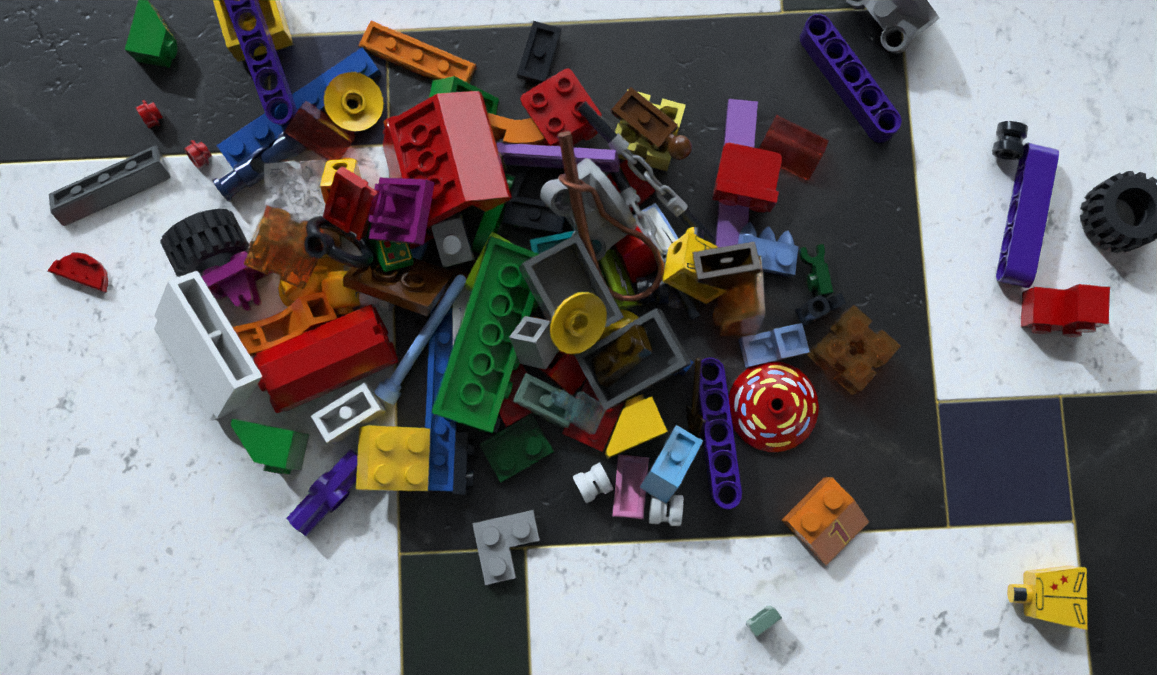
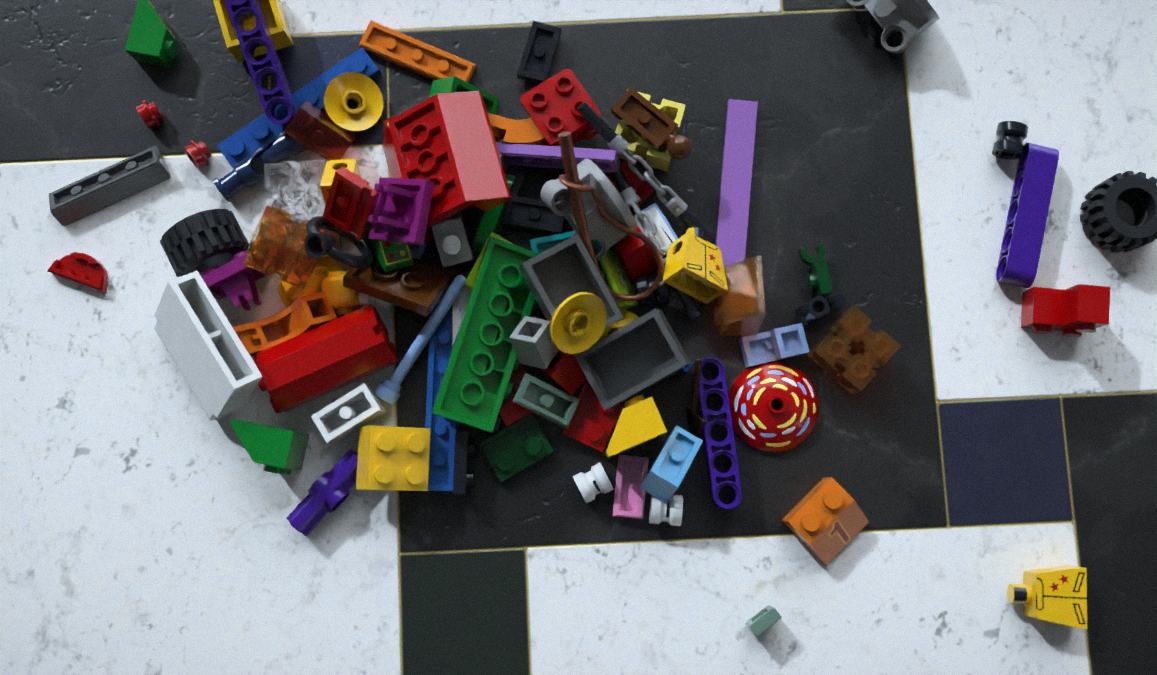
(494, 542): light grey plate -> none
(582, 410): clear light blue plate -> none
(622, 355): dark brown plate -> none
(727, 265): dark brown slope -> none
(747, 177): red bracket -> none
(777, 256): medium blue plate -> none
(798, 146): clear red panel -> none
(850, 65): dark purple beam -> none

